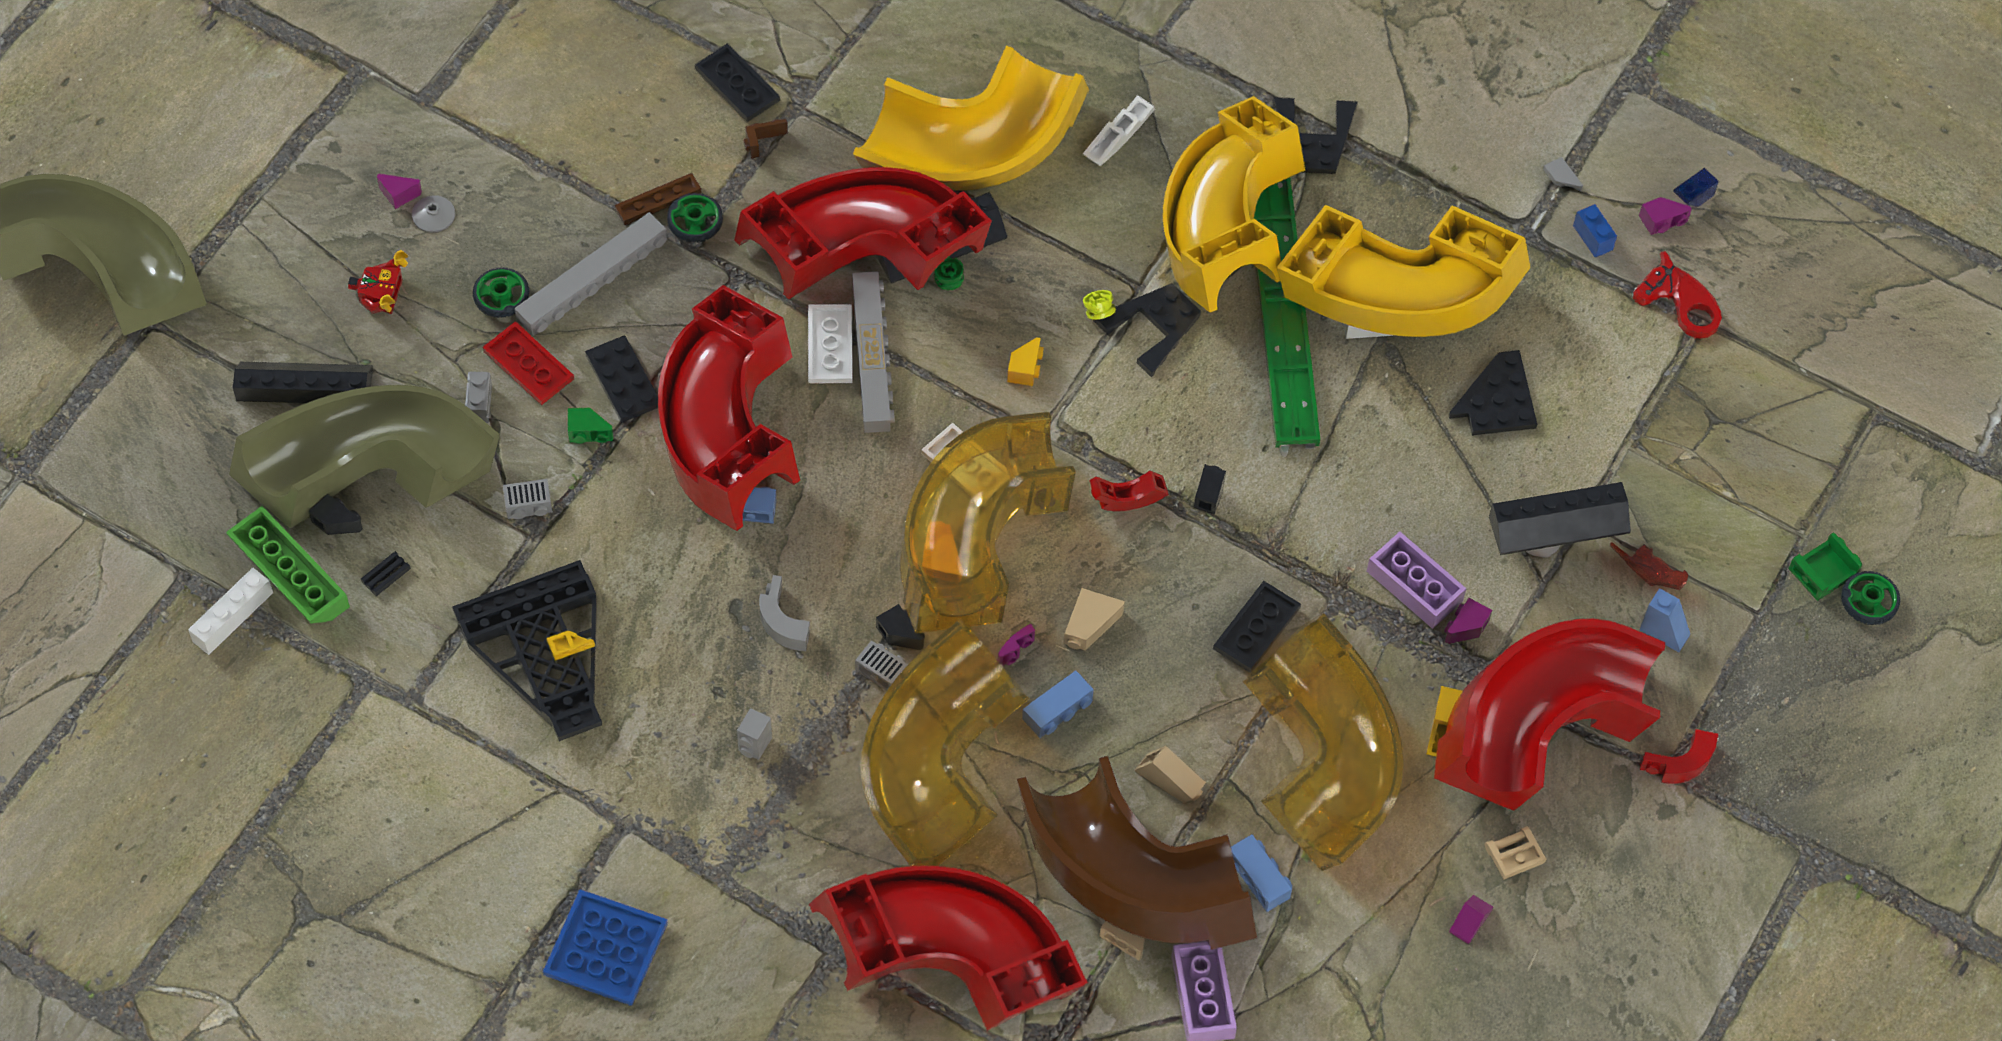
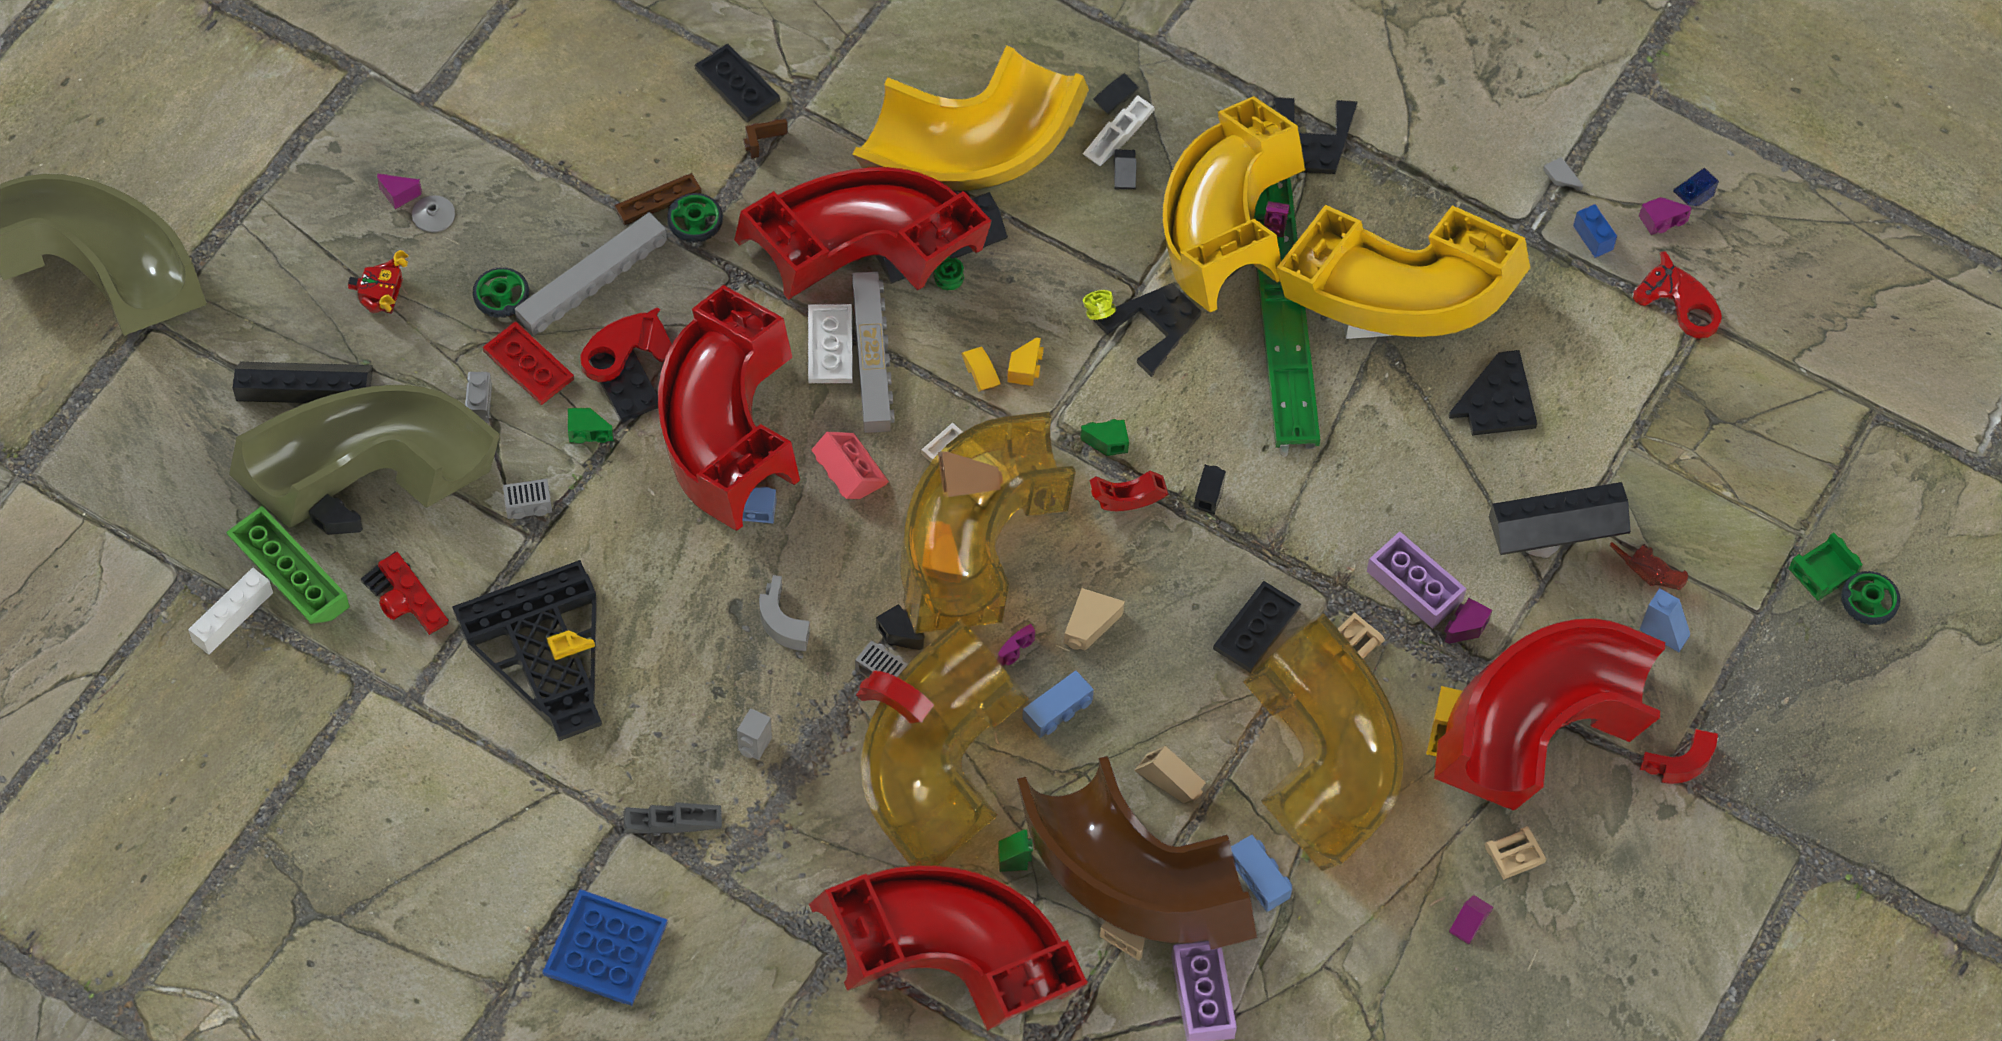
(409, 595): none -> red plate
(619, 339): none -> red animal
(672, 819): none -> dark grey slope
(849, 465): none -> coral slope
(896, 694): none -> red arch
(966, 475): none -> medium nougat slope
(981, 367): none -> yellow slope
(1015, 852): none -> green slope
(1106, 437): none -> green slope
(1116, 92): none -> black slope
(1125, 169): none -> slope
(1276, 217): none -> magenta slope
(1355, 629): none -> tan plate

